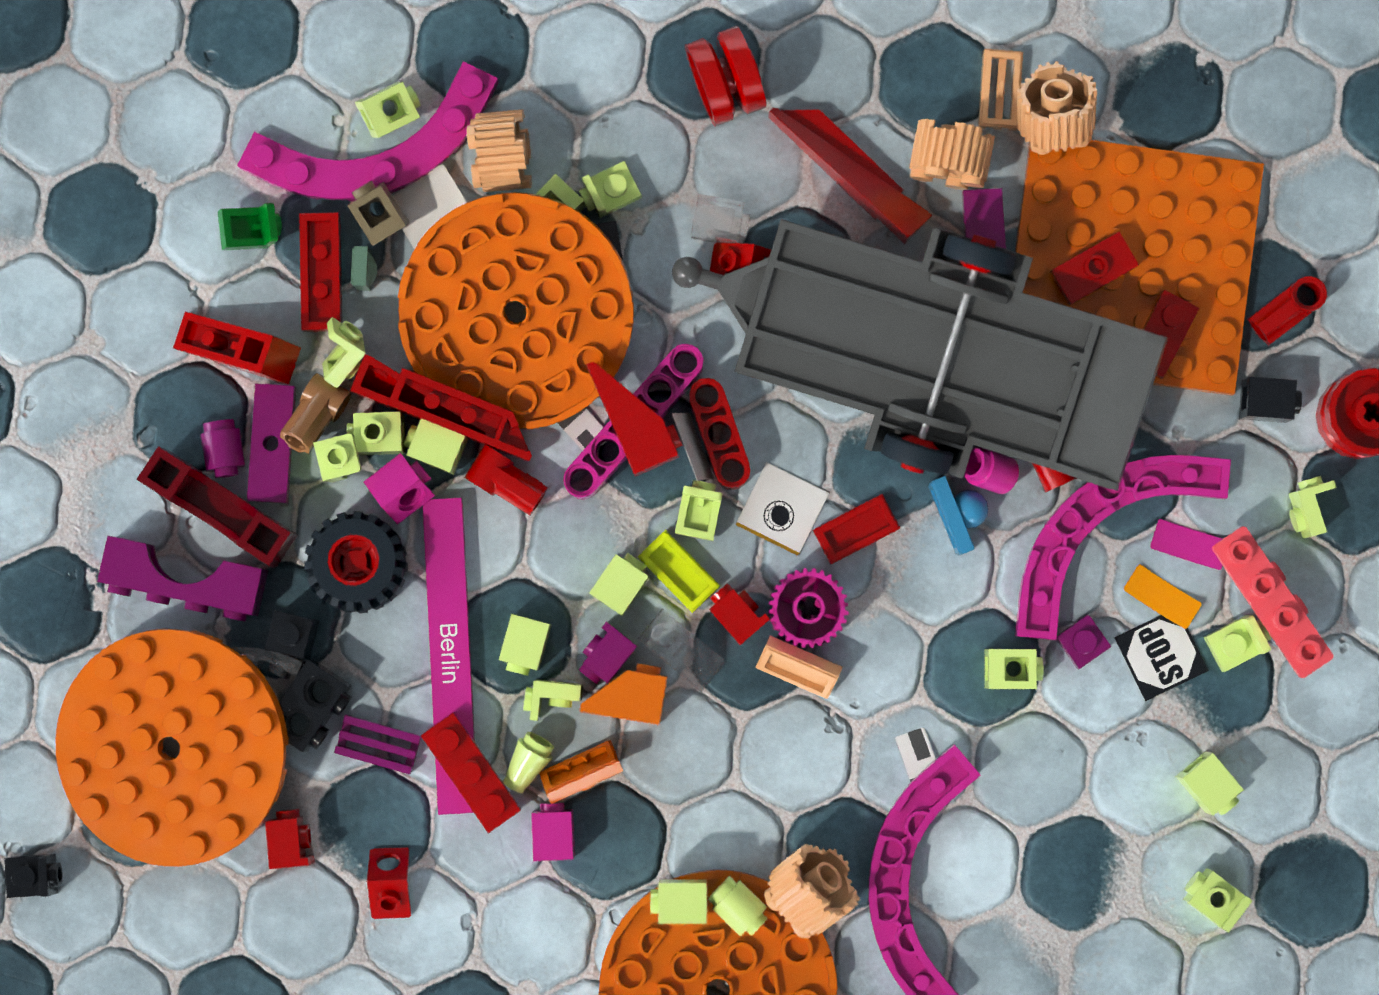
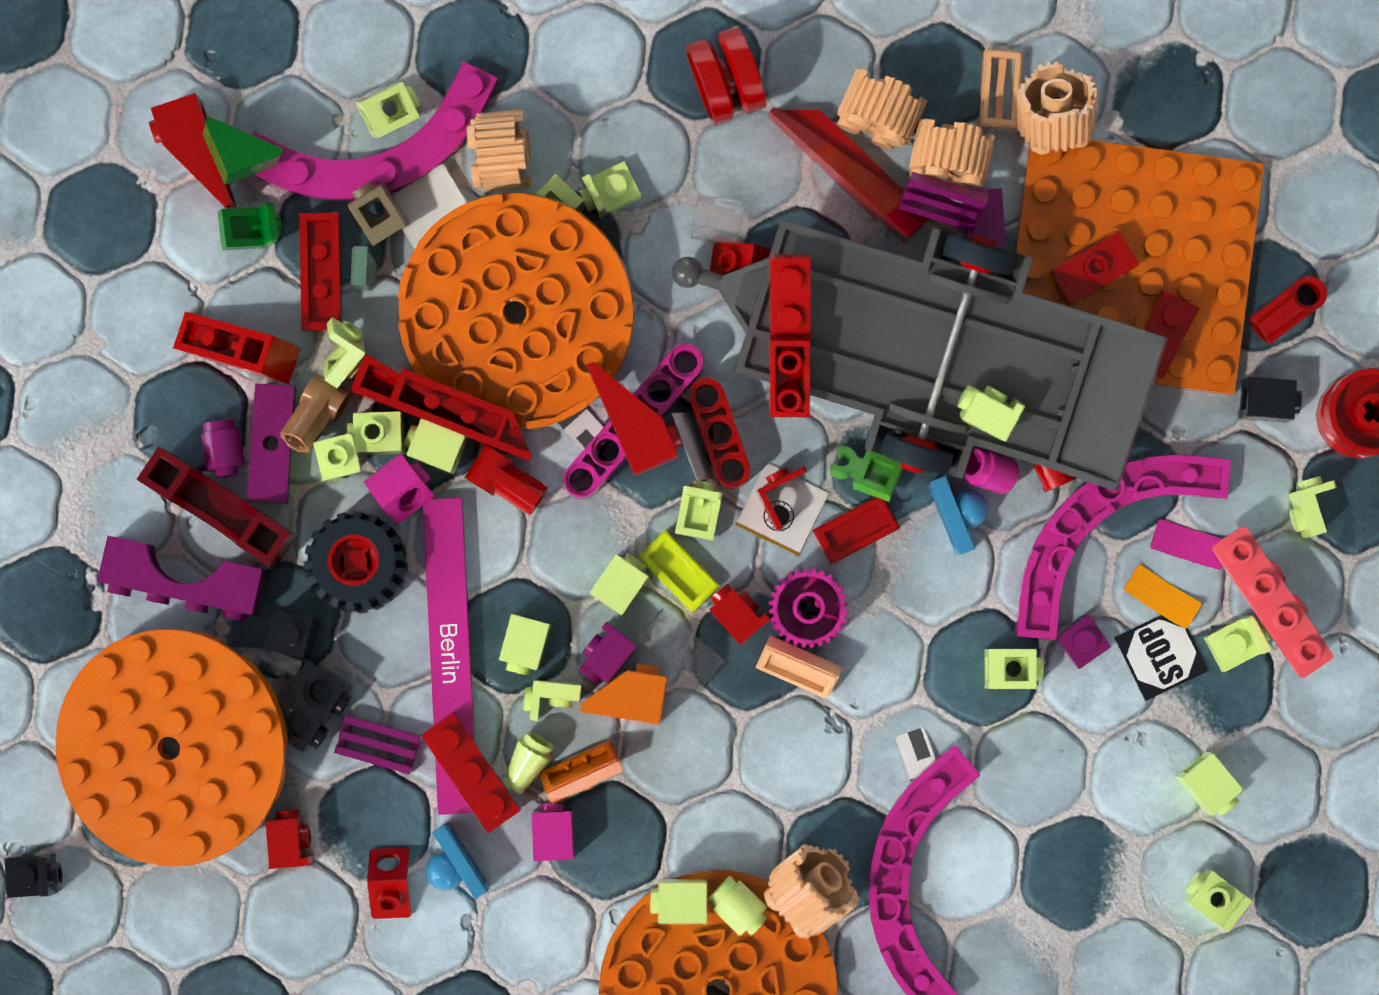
(180, 129): none -> red slope
(238, 152): none -> green slope
(454, 864): none -> dark azure tile
(774, 481): none -> red bracket
(790, 335): none -> red slope
(872, 474): none -> bright green plate
(880, 109): none -> light nougat brick
(940, 206): none -> magenta tile
(990, 411): none -> yellowish green brick

